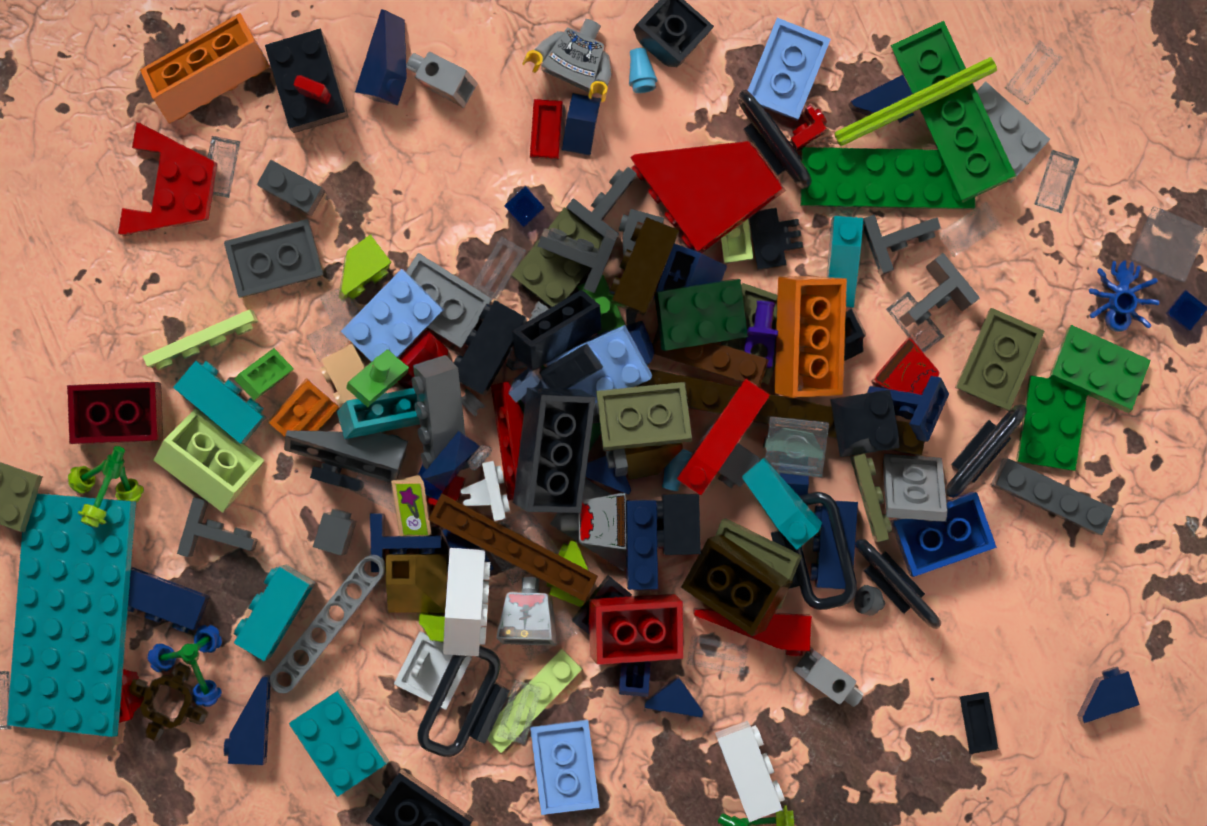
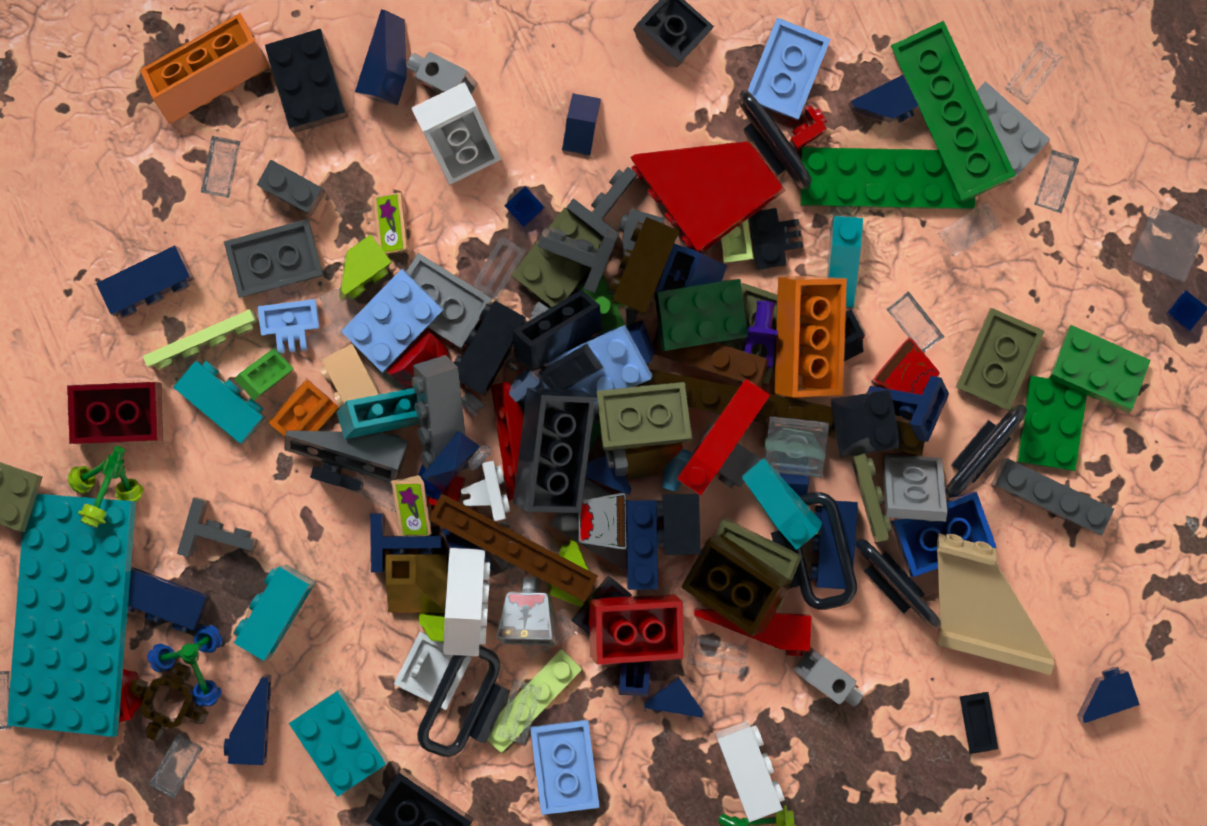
(145, 282): none -> dark blue brick
(176, 766): none -> clear tile
(181, 187): red wing -> none
(208, 460): yellowish green slope -> none
(289, 322): none -> light blue hinge
(312, 89): red tile -> none
(326, 623): light grey beam -> none
(335, 532): dark grey brick -> none
(377, 377): bright green tile -> none
(391, 223): none -> slope
(456, 133): none -> white brick
(546, 129): red tile -> none
(575, 58): light grey torso -> none
(641, 75): medium azure cone -> none
(868, 600): dark grey tile -> none
(896, 240): dark grey bracket -> none
(915, 101): lime axle -> none
(951, 286): dark grey bracket -> none
(982, 610): none -> tan piece
(1123, 301): blue animal -> none

